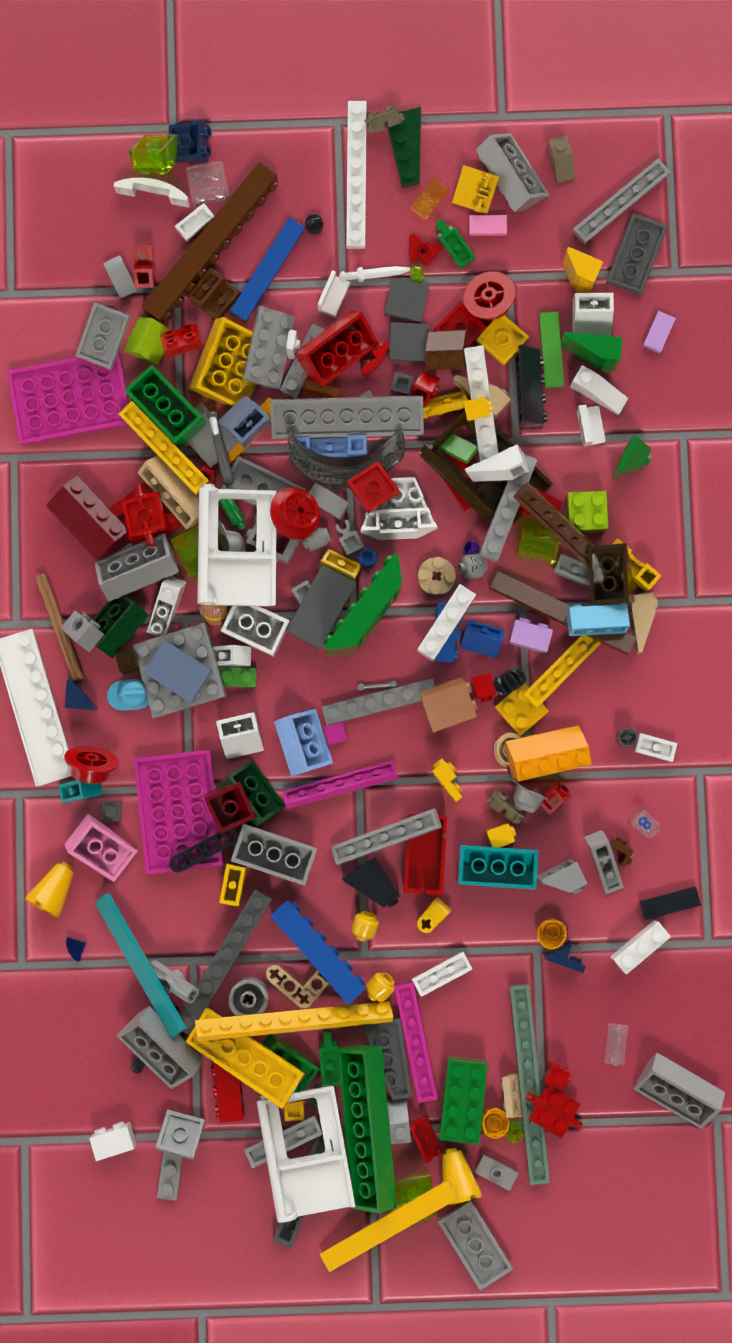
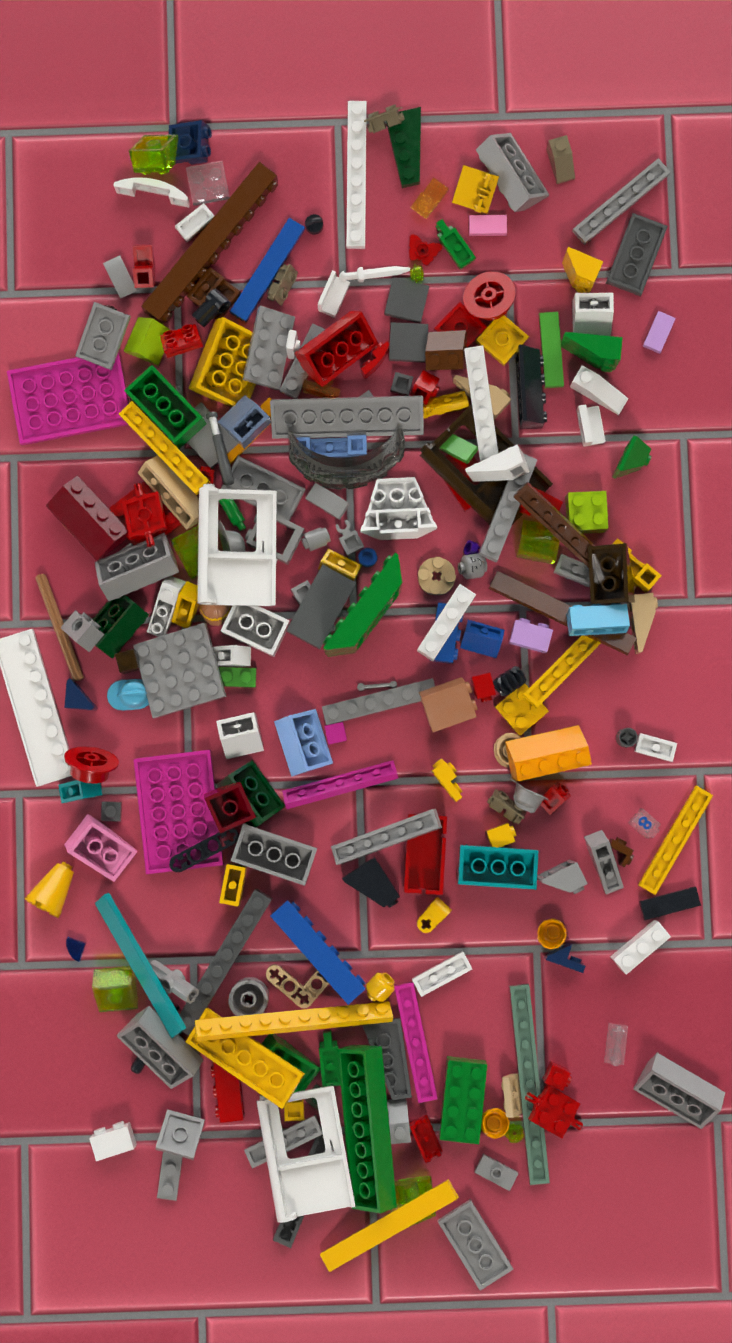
(115, 989): none -> clear neon green slope
(178, 671): sand blue tile -> none
(186, 605): none -> yellow slope
(214, 304): none -> black piece
(286, 277): none -> dark tan hinge
(295, 513): red piece -> none
(365, 926): yellow head -> none
(373, 487): red plate -> none
(459, 1174): yellow cone -> none
(478, 408): yellow brick -> none
(675, 840): none -> yellow tile

